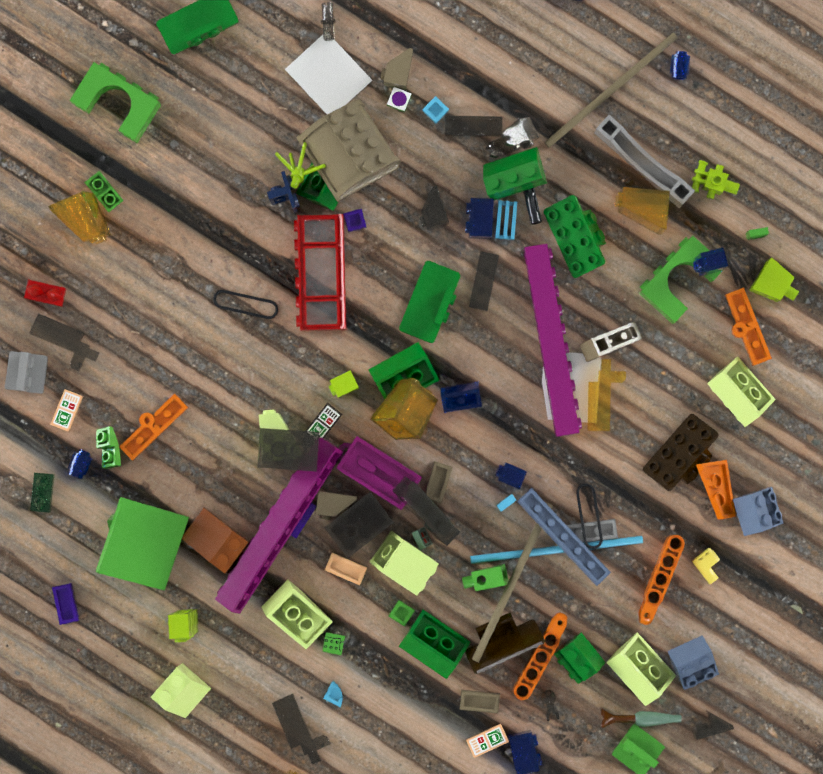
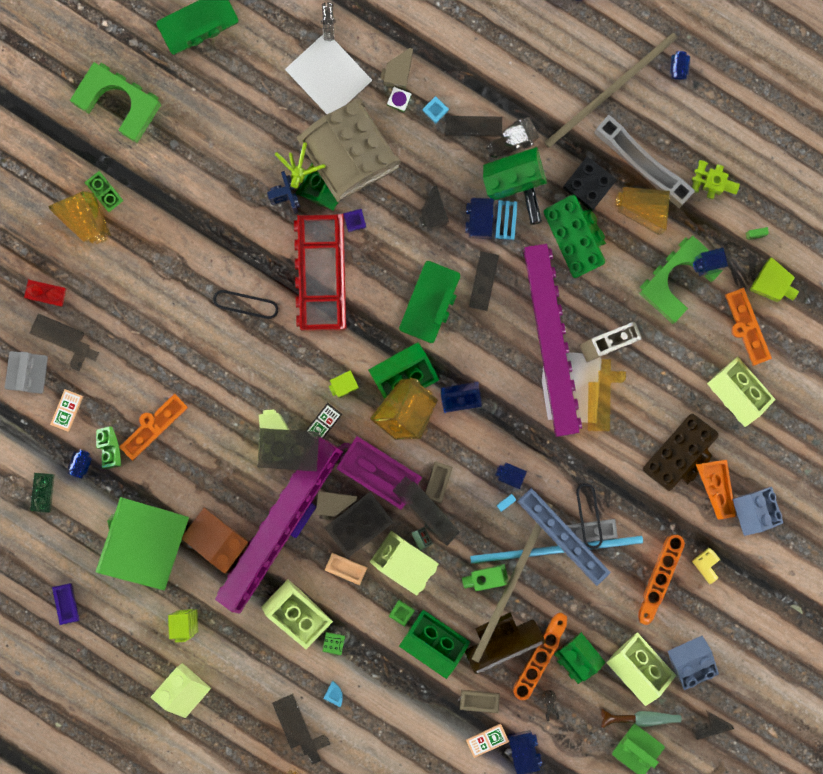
(589, 183): none -> black brick

